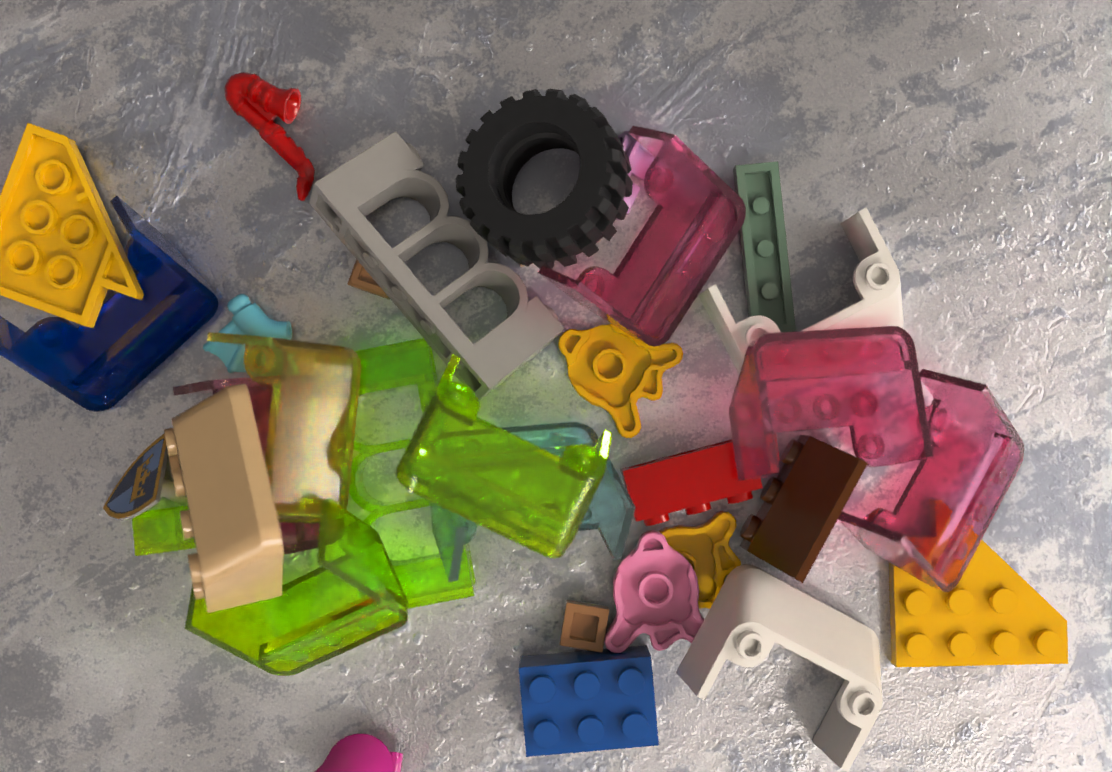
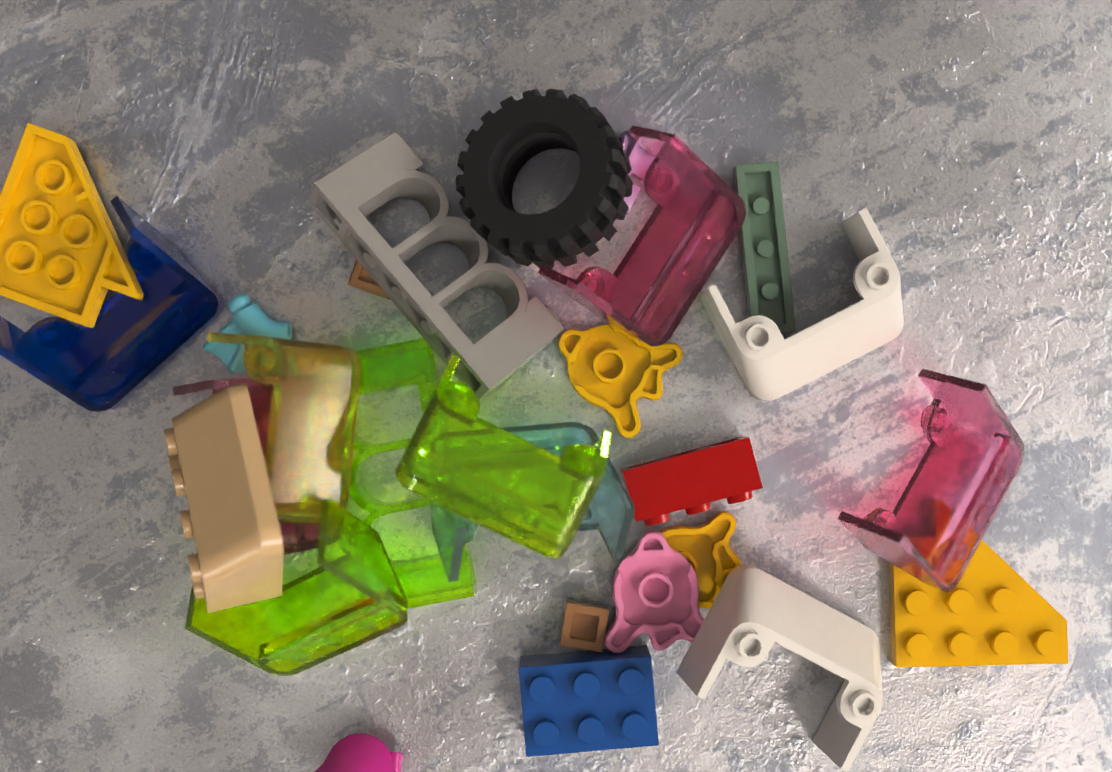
(143, 484): shield -> none
(160, 532): clear neon green slope -> none
(260, 105): red piece -> none
(801, 505): reddish brown slope -> none
(825, 382): clear pink windscreen -> none

